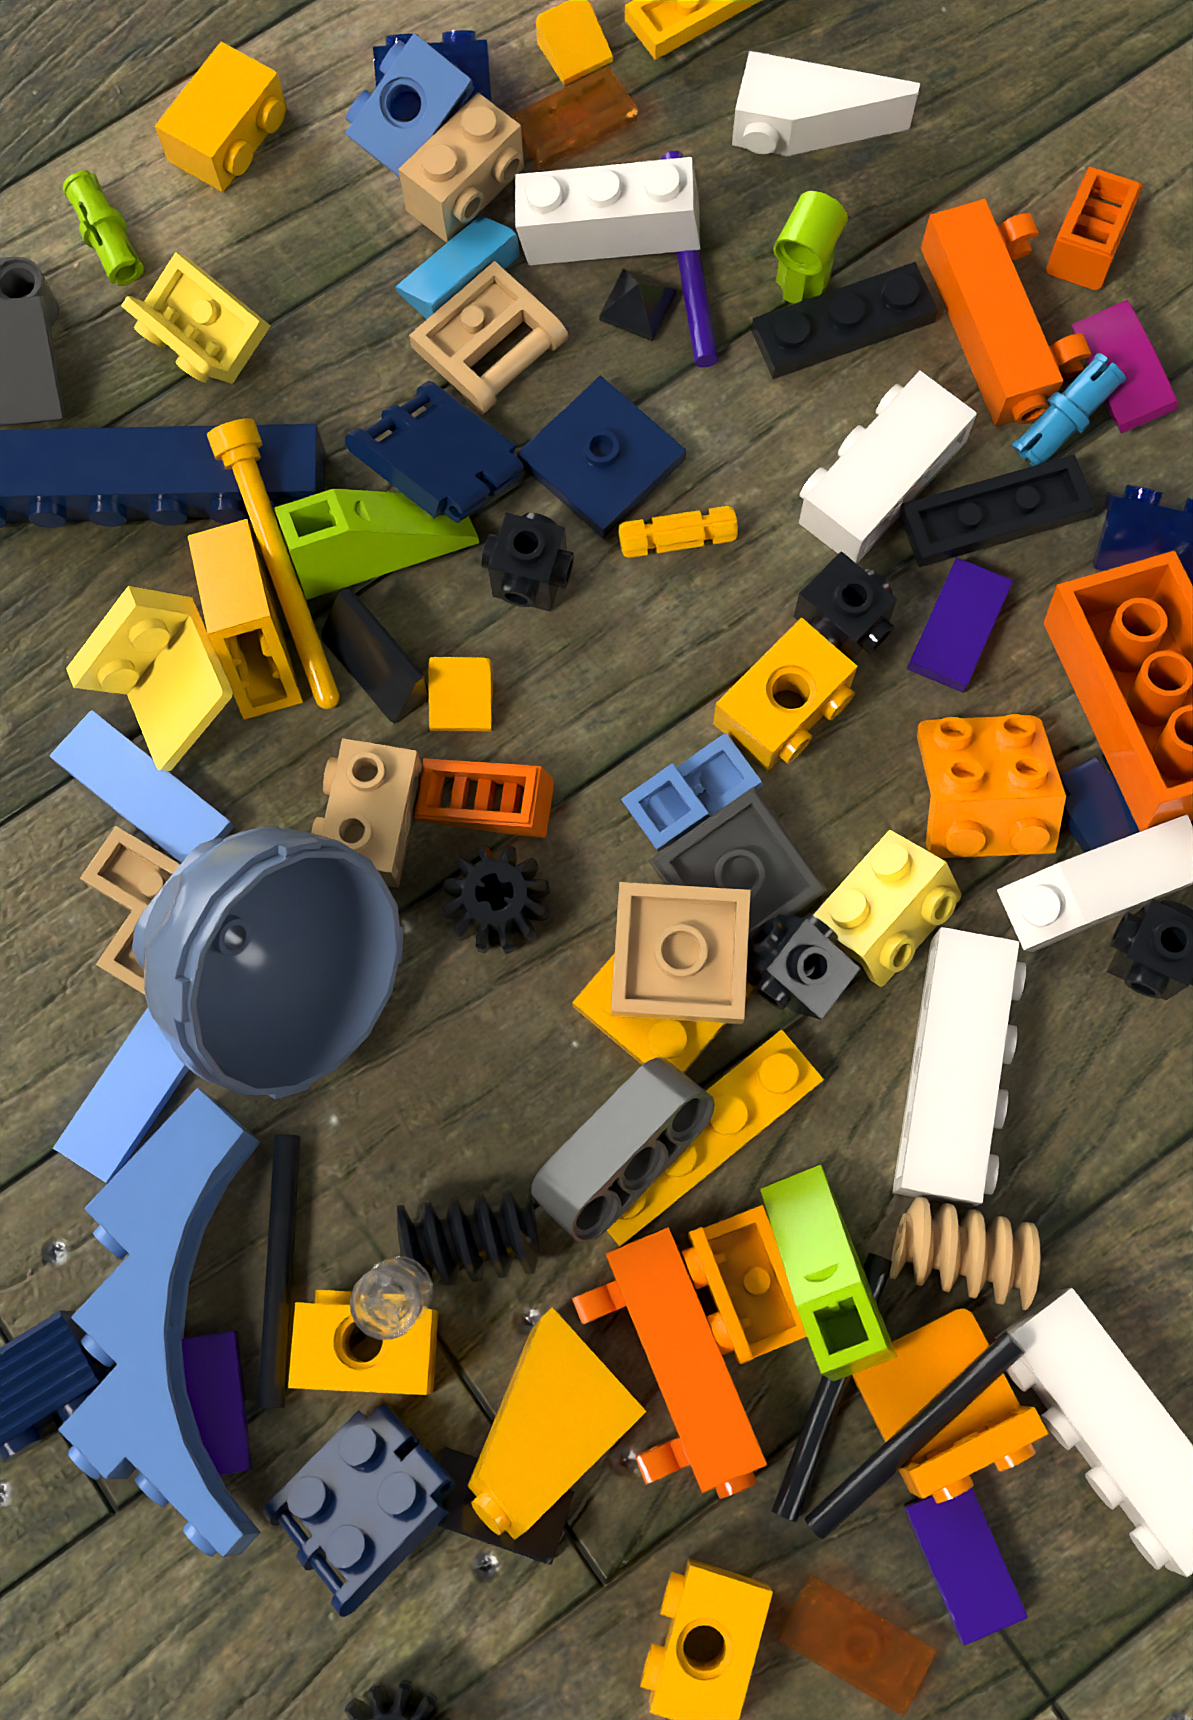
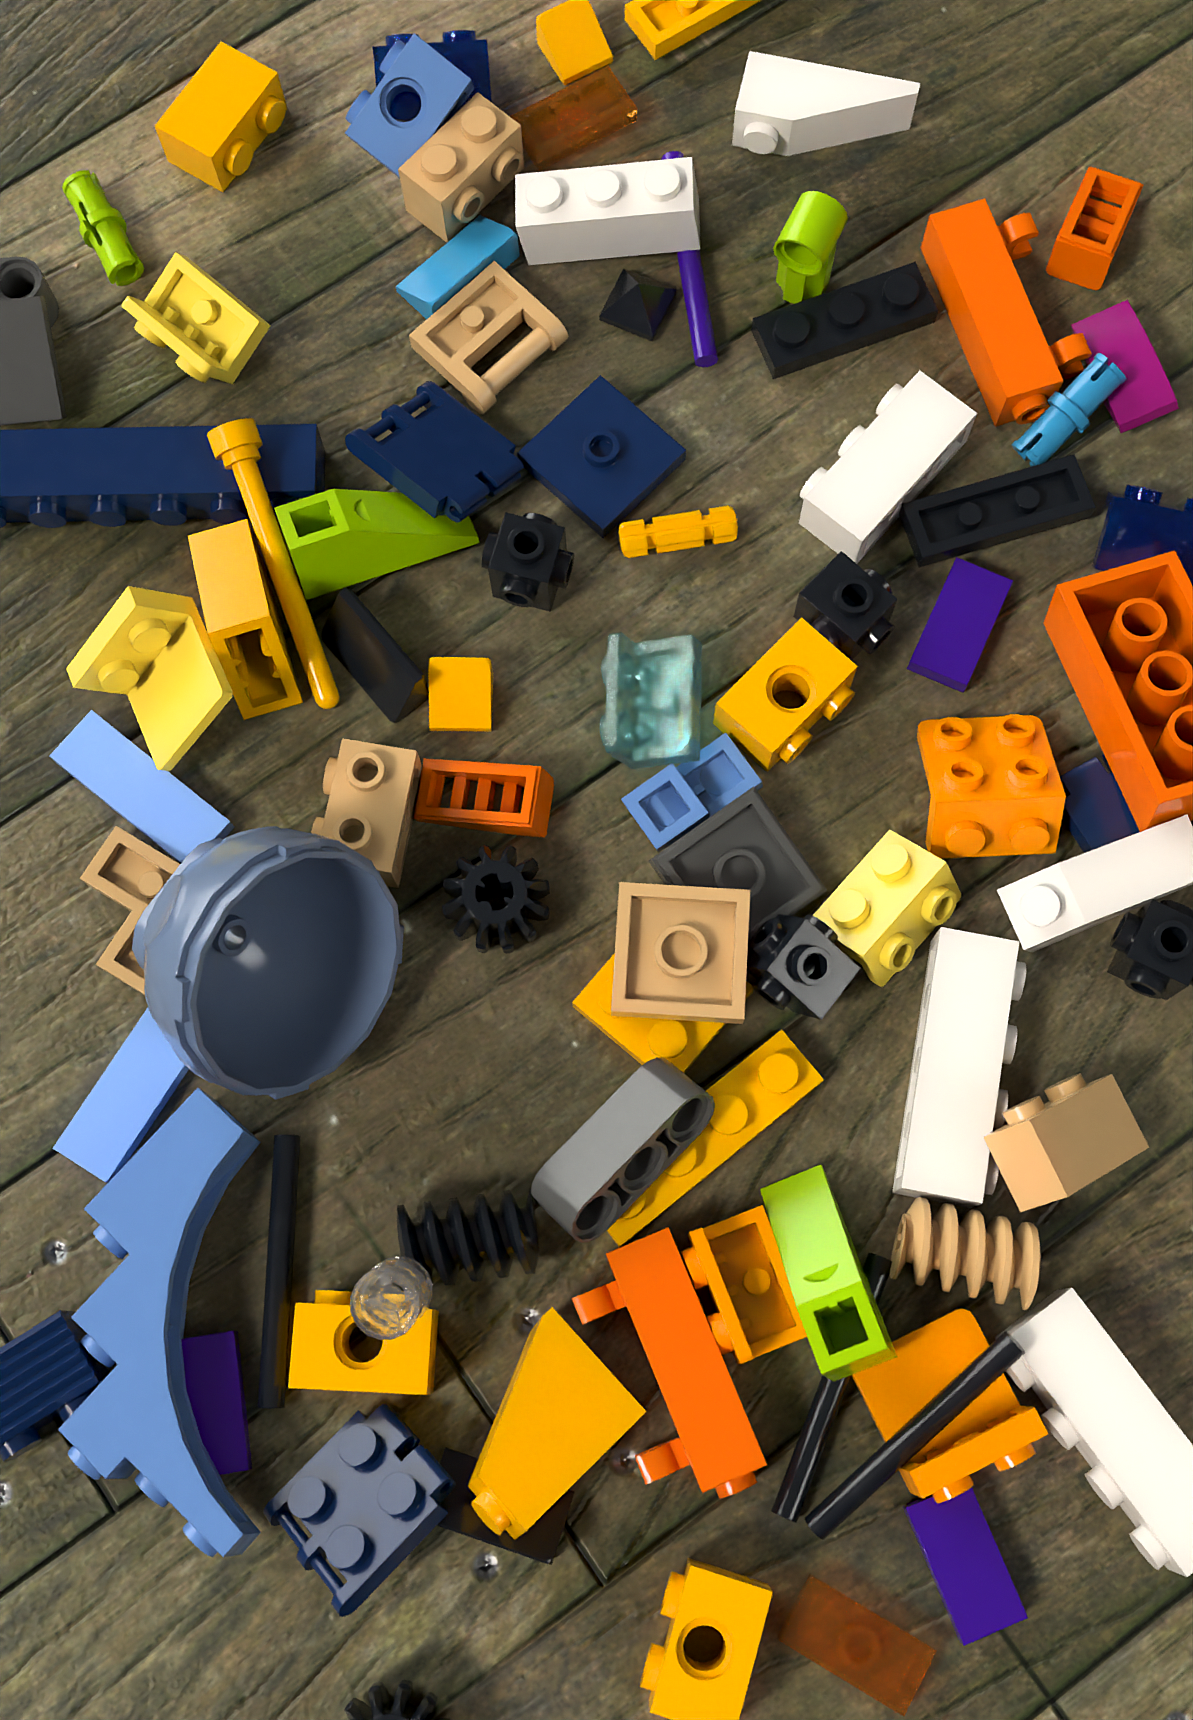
(652, 700): none -> clear light blue bracket
(1065, 1142): none -> tan brick

